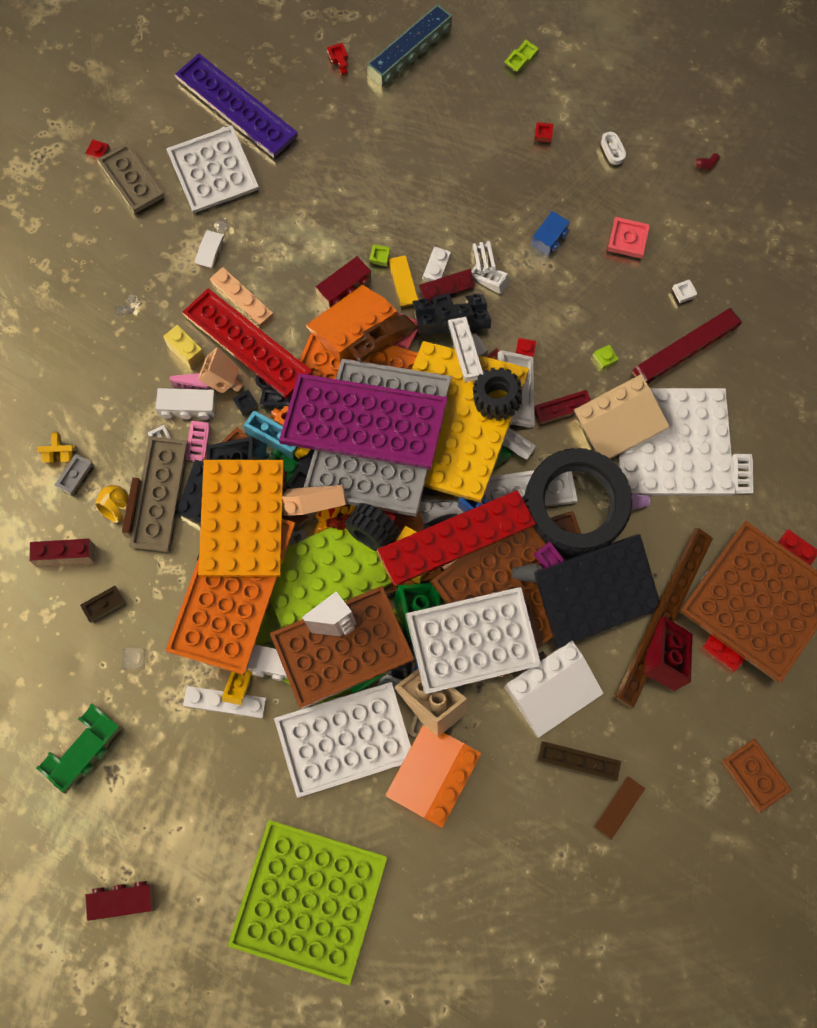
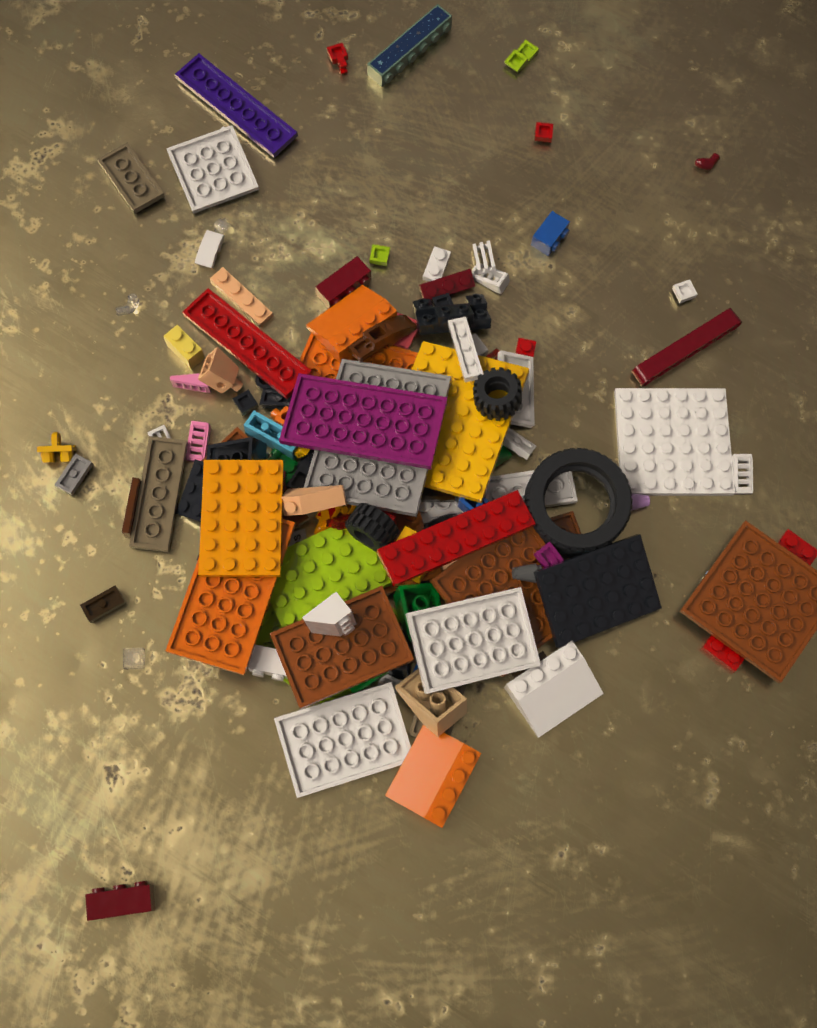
(62, 552): dark red brick -> none
(83, 753): green bracket -> none
(97, 149): red plate -> none
(109, 500): yellow helmet -> none
(186, 403): white brick -> none
(212, 701): white plate -> none
(237, 688): yellow plate -> none
(308, 902): lime plate -> none
(403, 281): yellow tile -> none
(560, 407): dark red plate -> none
(579, 761): dark brown plate -> none
(605, 357): lime plate -> none
(613, 149): white plate -> none
(619, 807): reddish brown tile -> none
(621, 418): tan slope -> none
(628, 237): coral plate -> none
(668, 607): reddish brown plate -> none
(670, 655): dark red slope -> none
(756, 775): dark orange tile -> none

